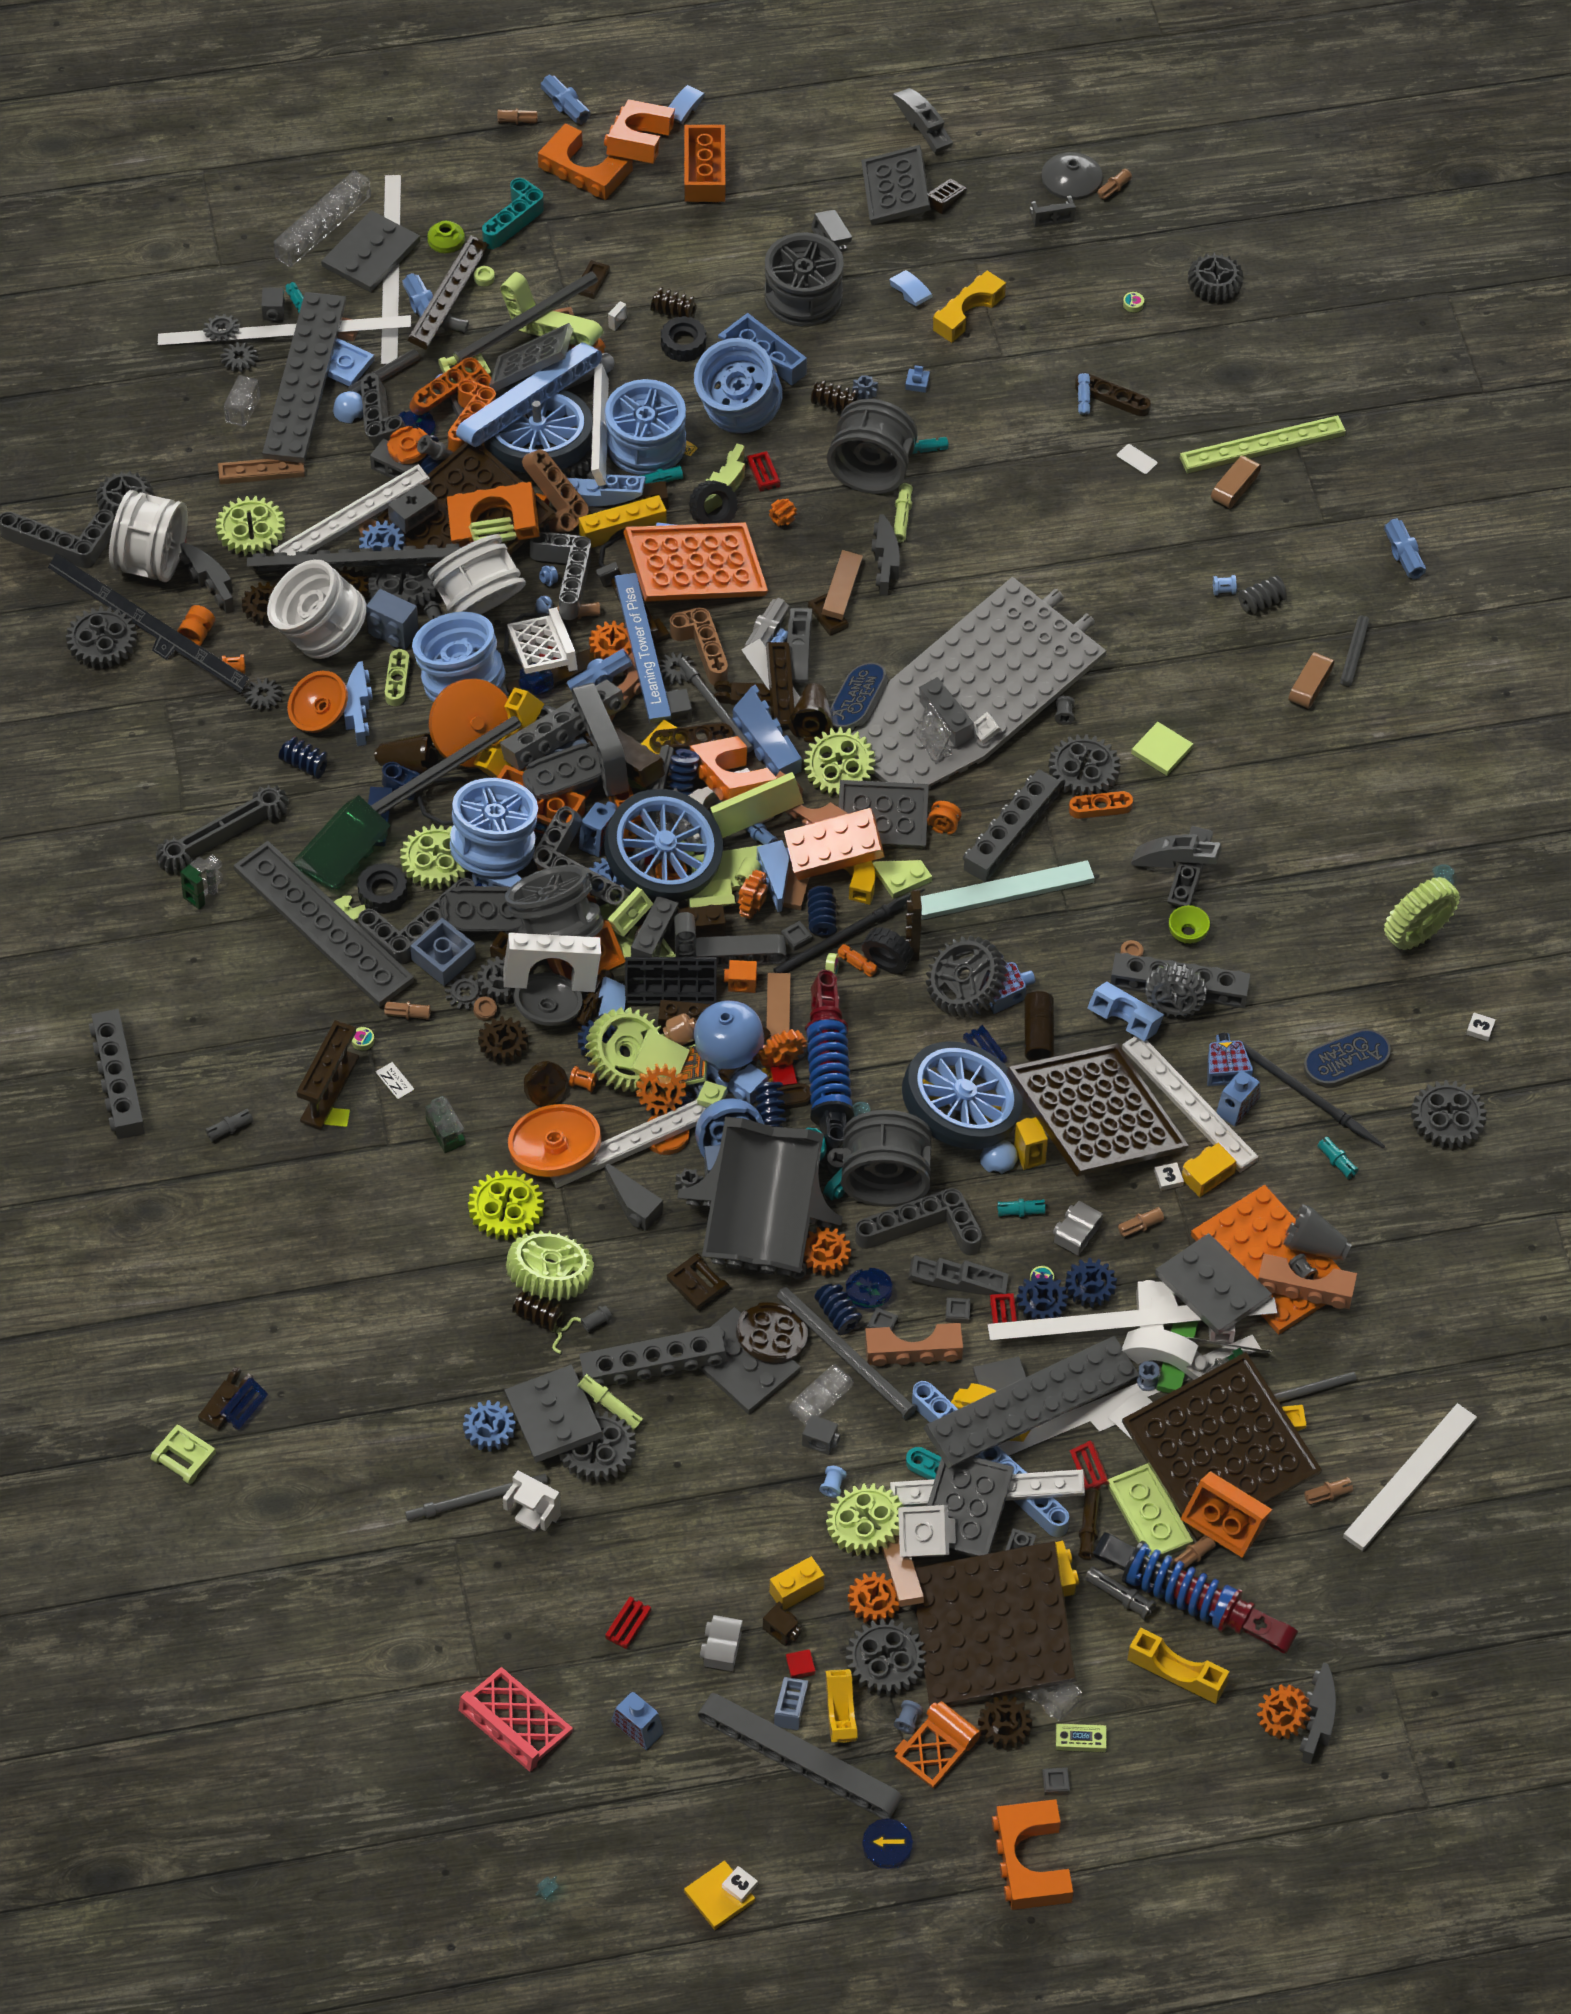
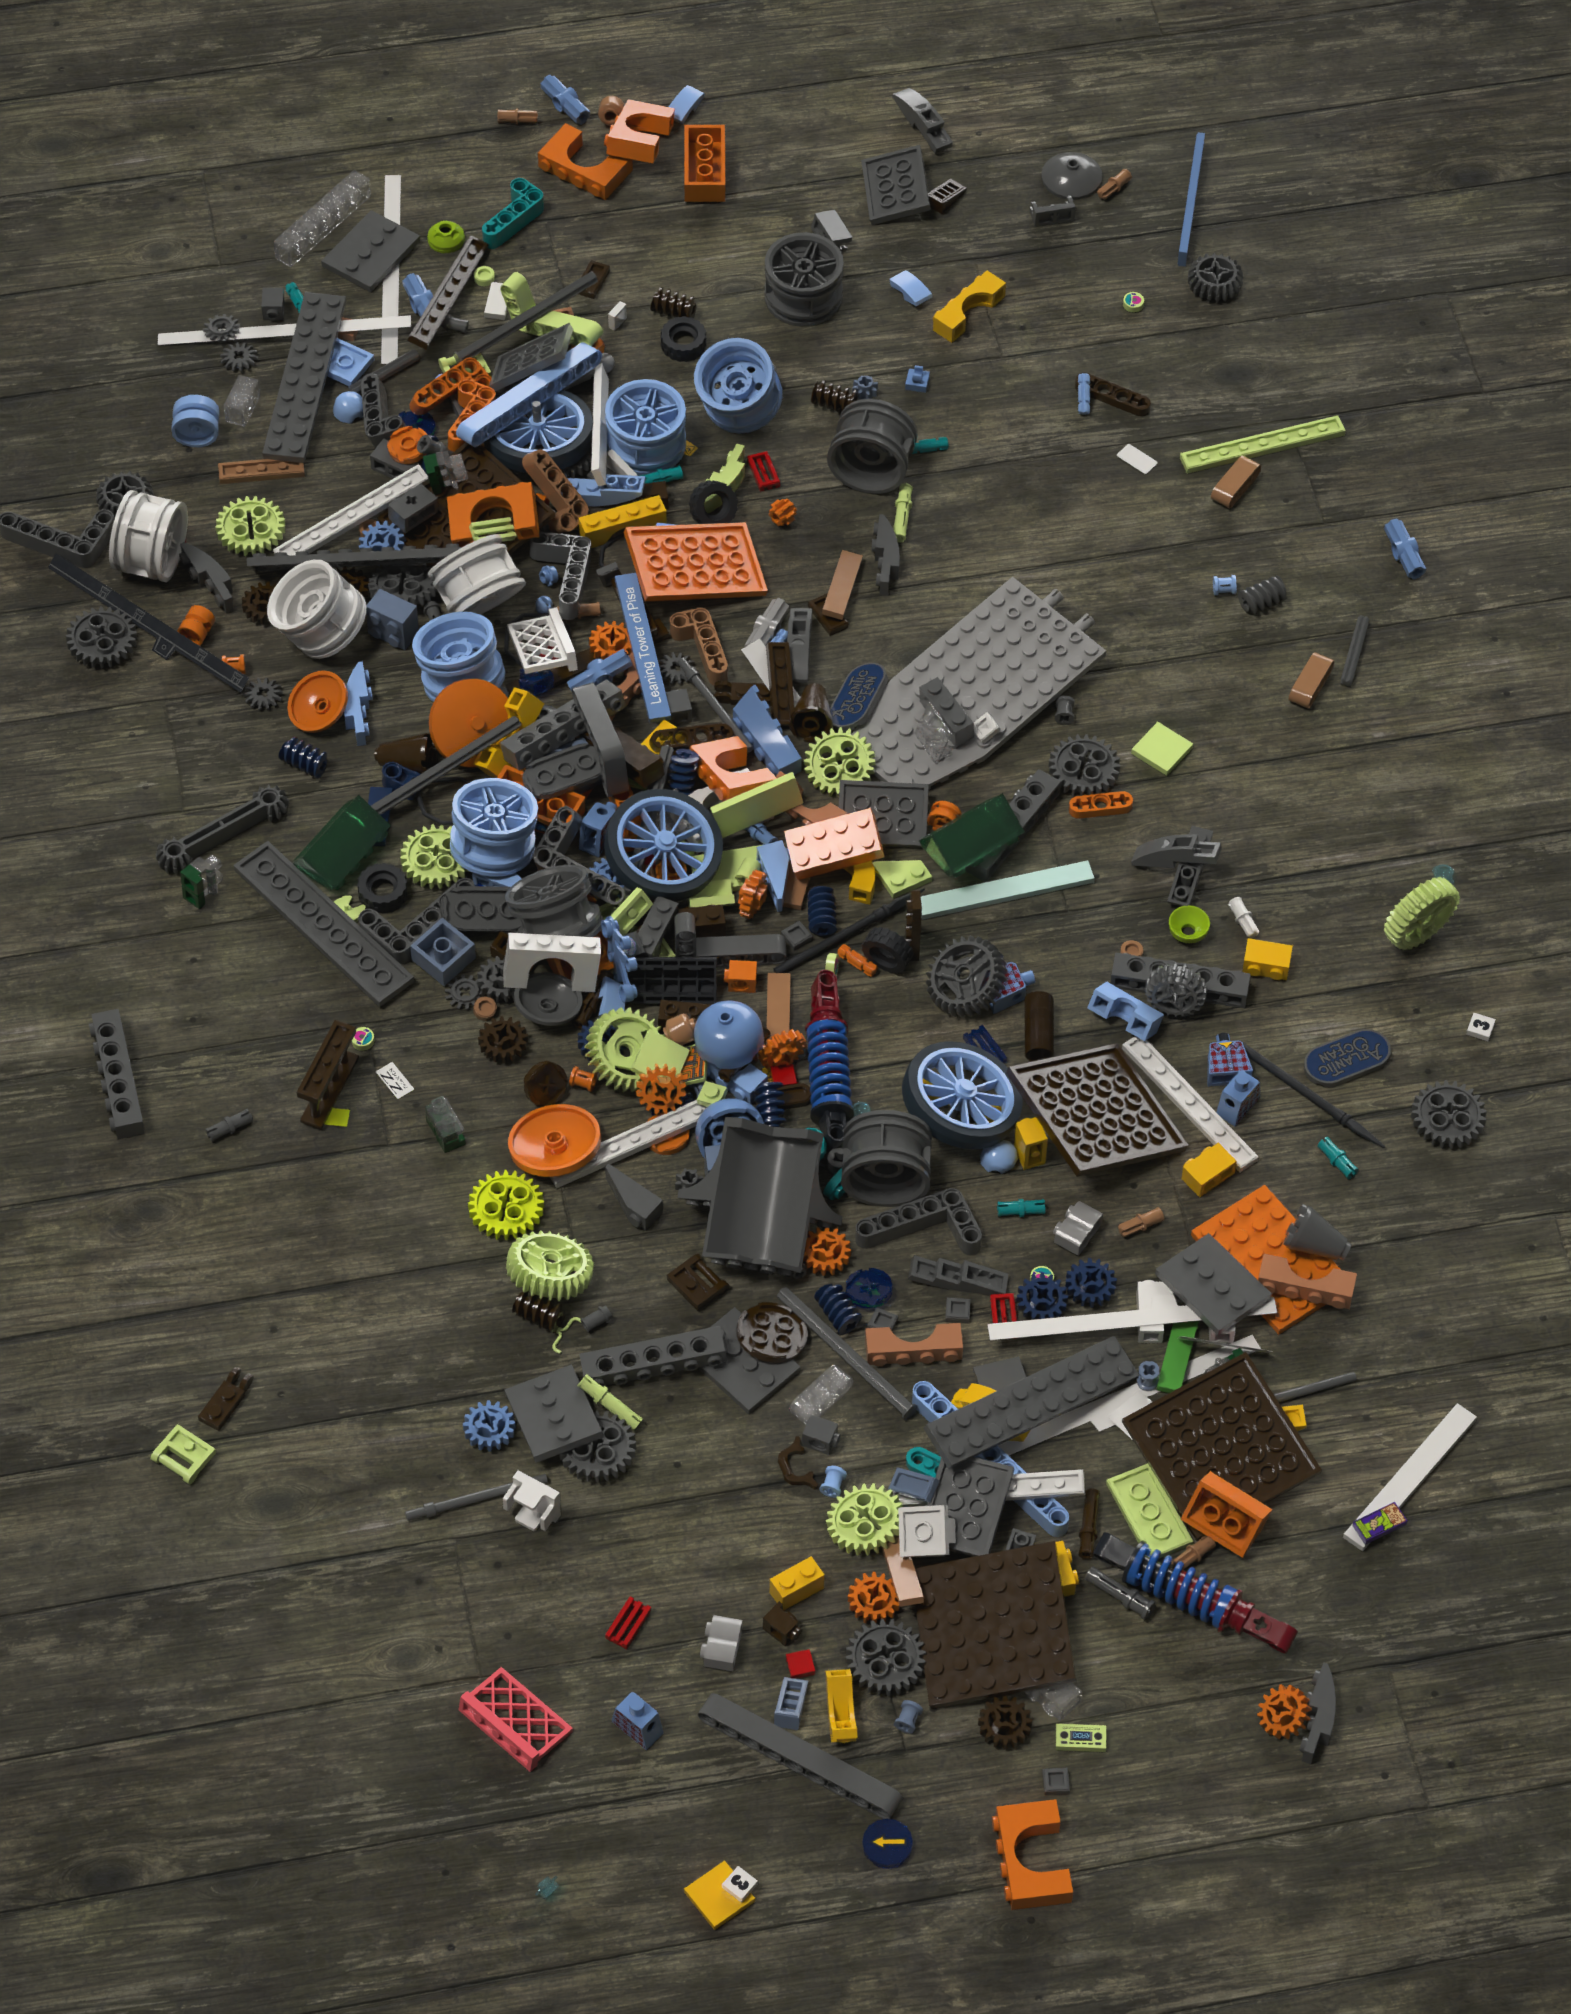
(195, 421): none -> light blue wheel
(231, 1417): clear blue tile -> none
(400, 685): yellowish green beam -> none
(407, 1010): medium nougat axle -> none
(444, 470): none -> clear hips
(495, 304): none -> white tile
(609, 109): none -> medium nougat head
(615, 953): none -> medium blue plant
(618, 465): none -> white tile
(636, 945): none -> dark grey tile
(788, 361): medium blue wedge -> none
(788, 1476): none -> dark brown helmet
(913, 1485): none -> sand blue tile
(949, 1727): orange piece -> none
(973, 836): none -> clear green windscreen
(1082, 1448): red tile -> none
(1155, 1656): yellow arch -> none
(1165, 1346): white arch -> none
(1169, 1176): white tile -> none
(1191, 197): none -> medium blue tile
(1243, 917): none -> white axle
(1267, 959): none -> yellow brick
(1302, 1267): dark grey bush -> none
(1328, 1491): medium nougat axle -> none
(1379, 1523): none -> tile

